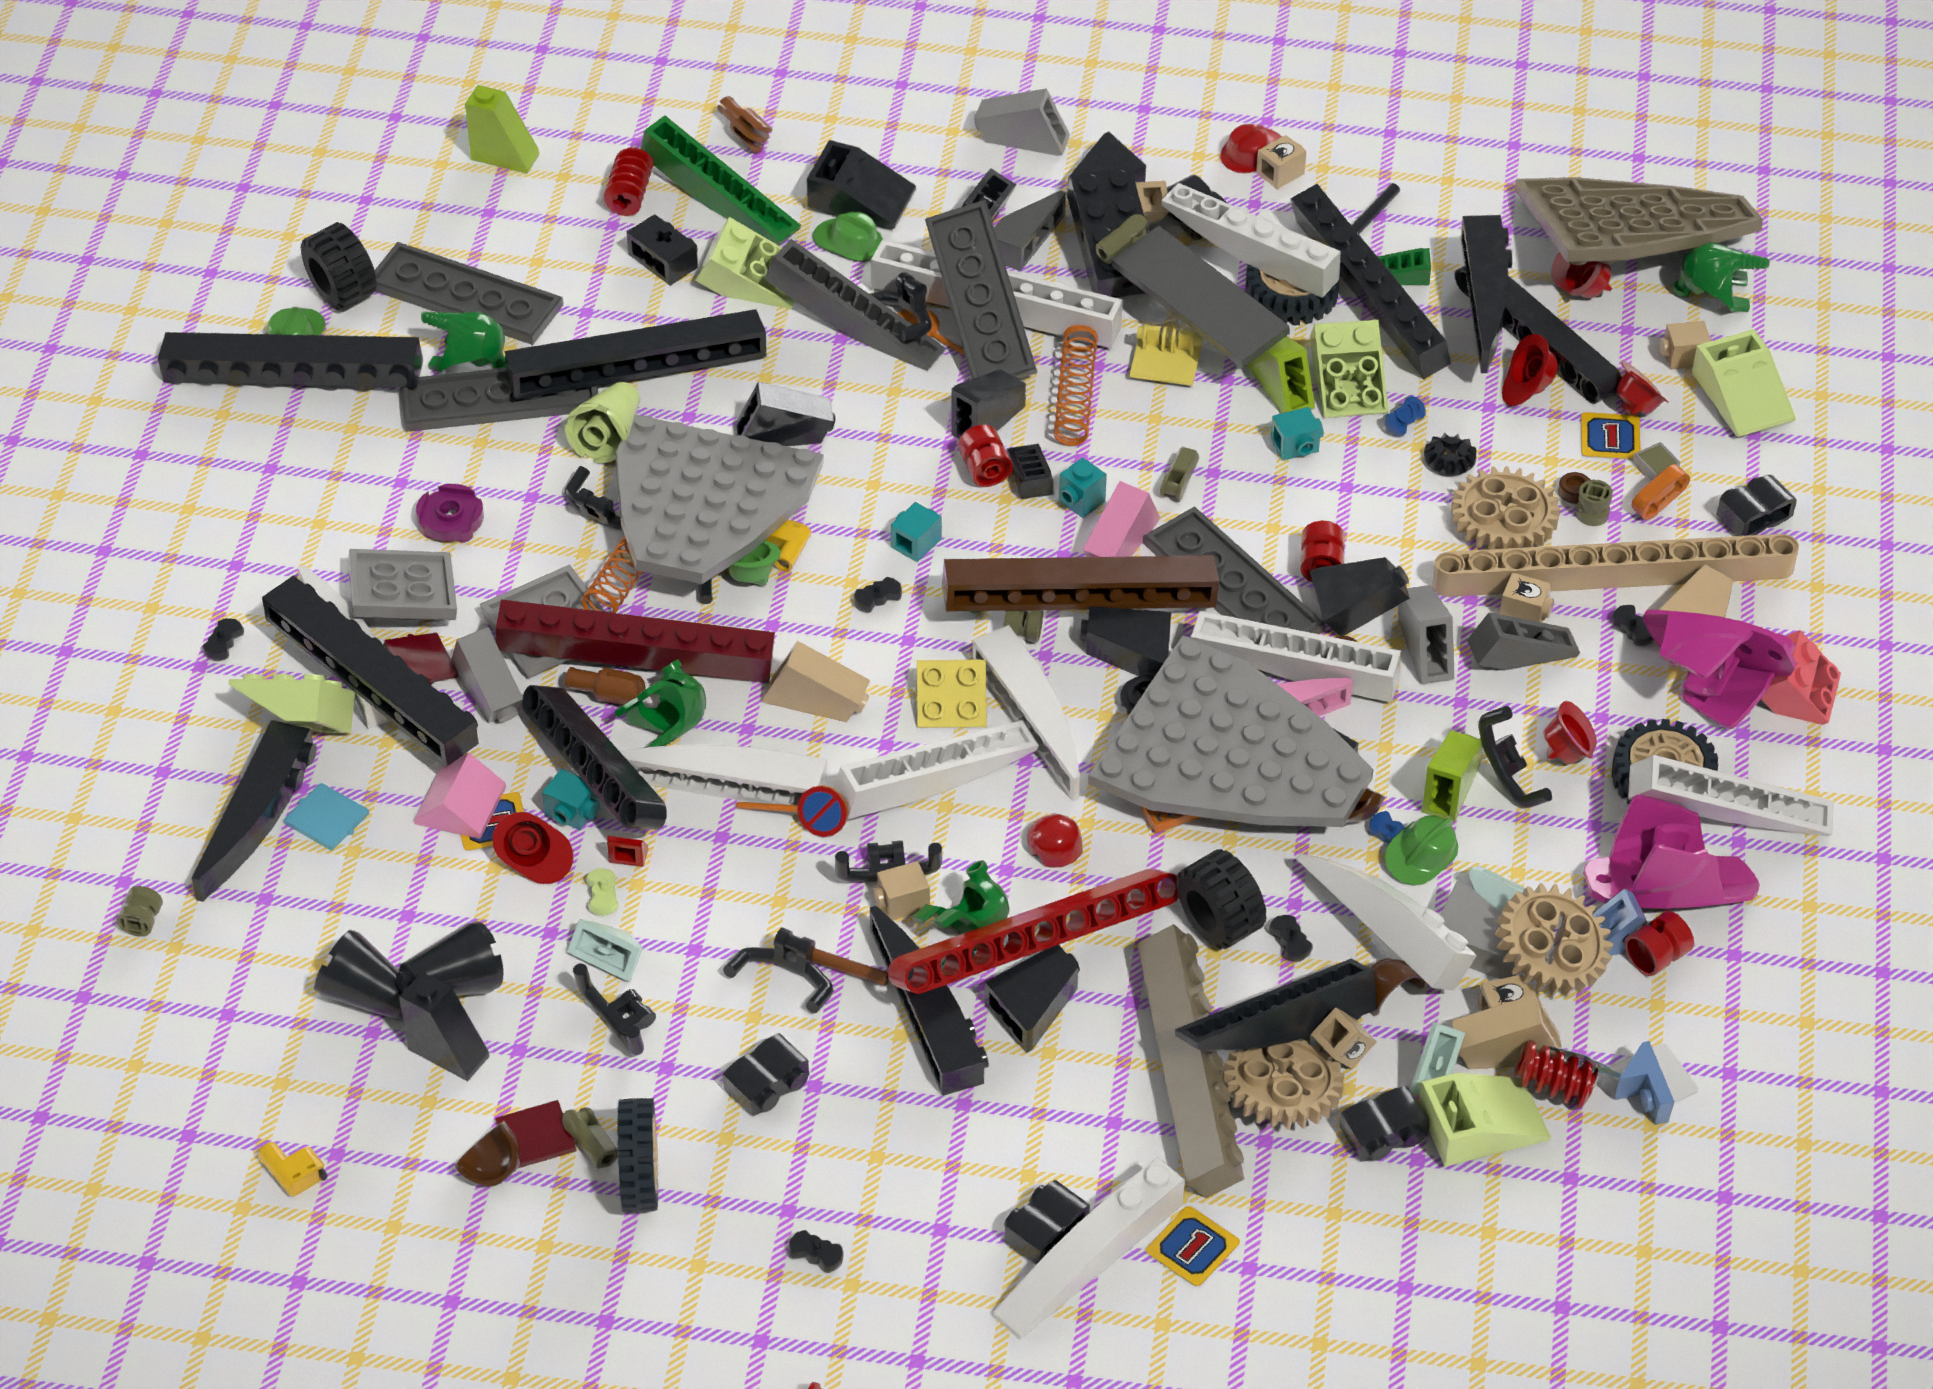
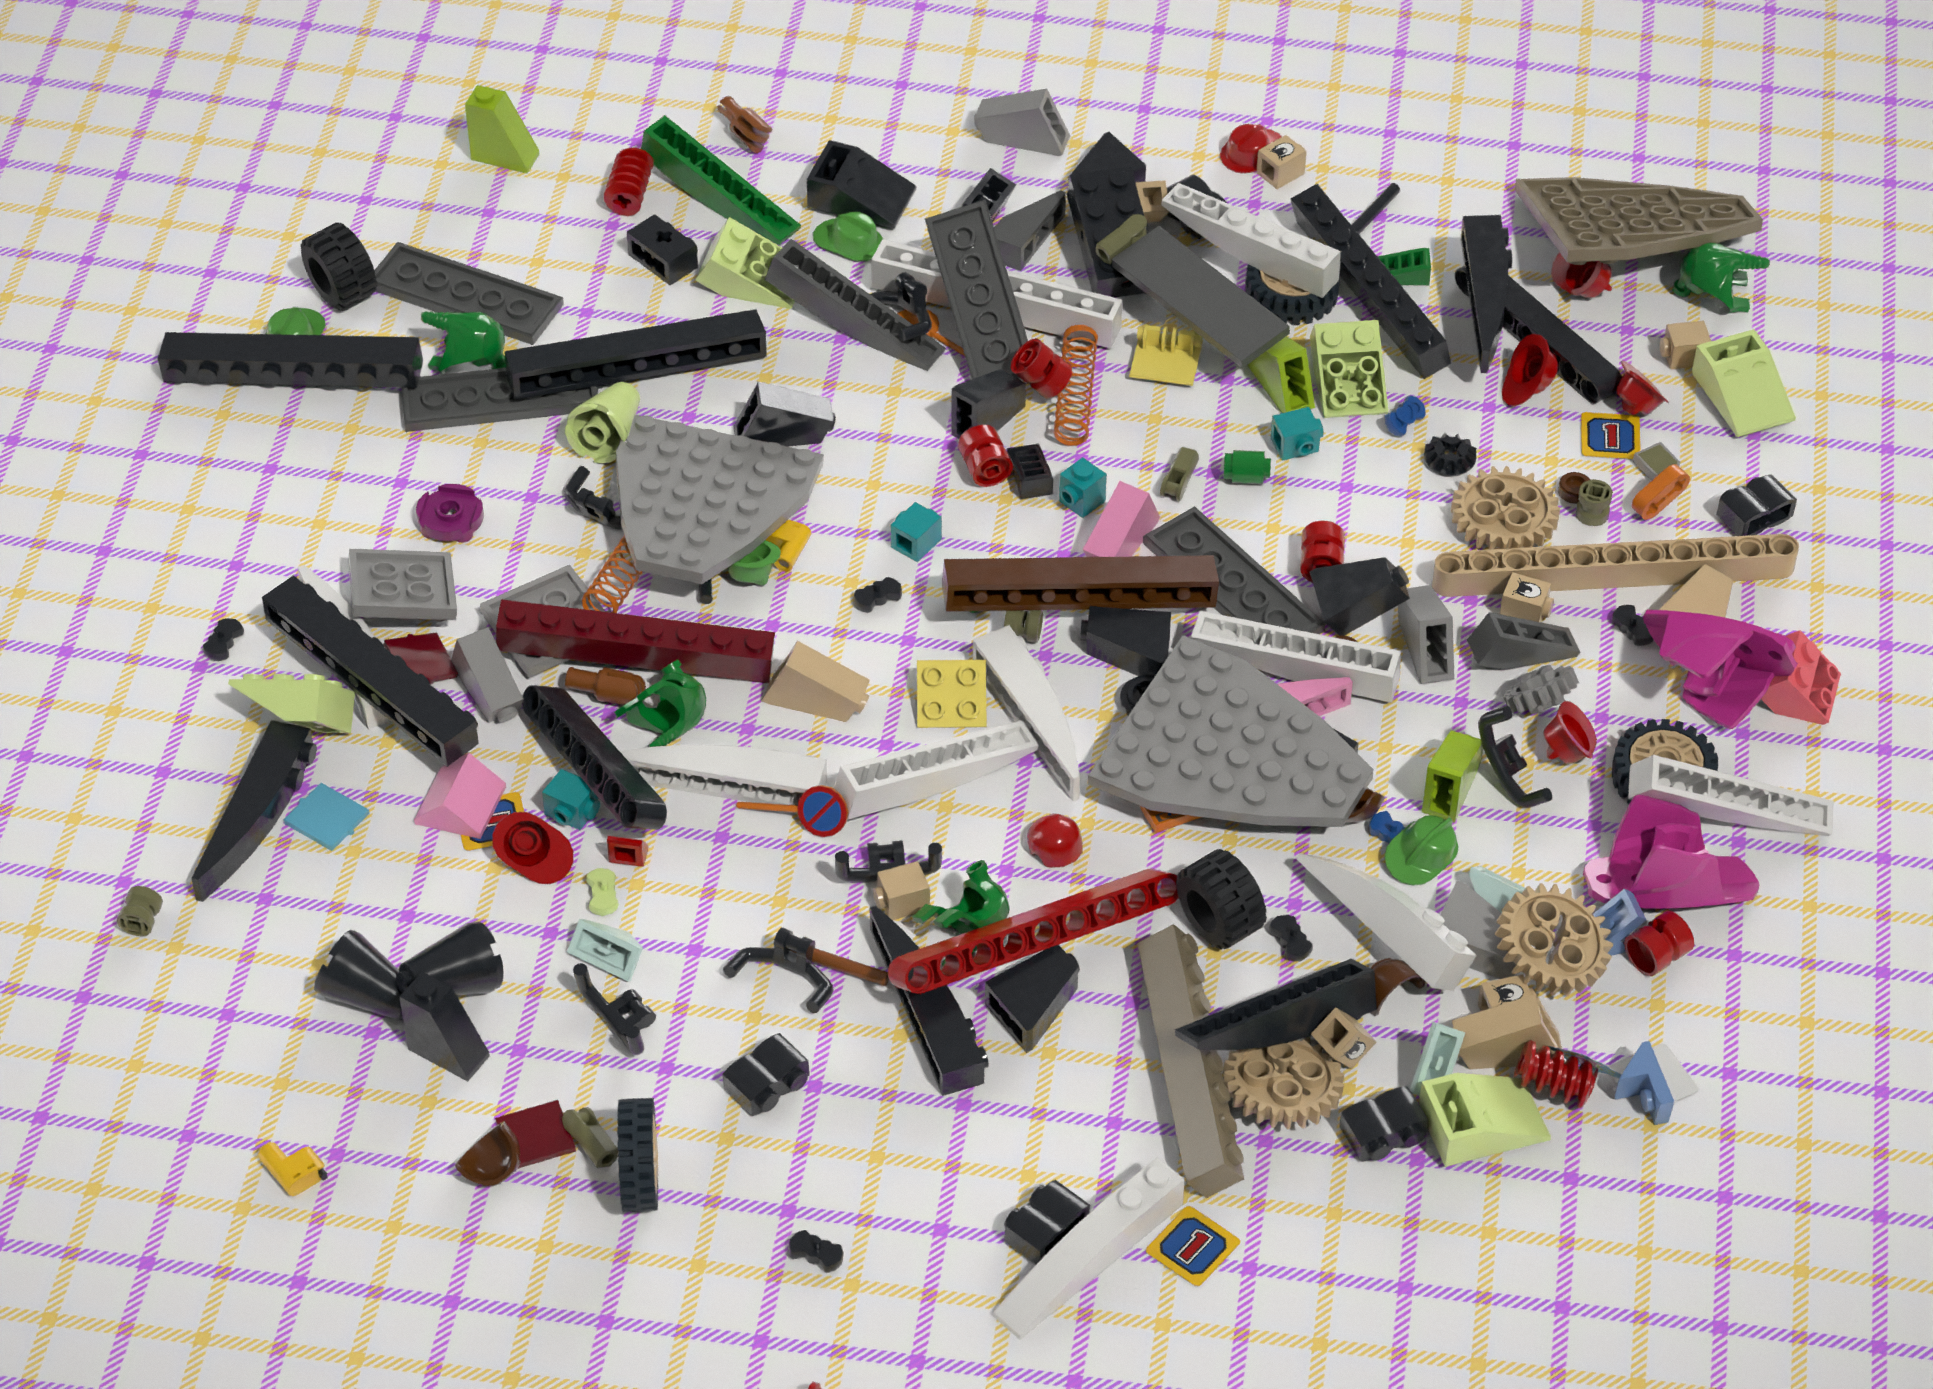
(1041, 368): none -> red wheel
(1247, 467): none -> green brick
(1541, 689): none -> light grey gear

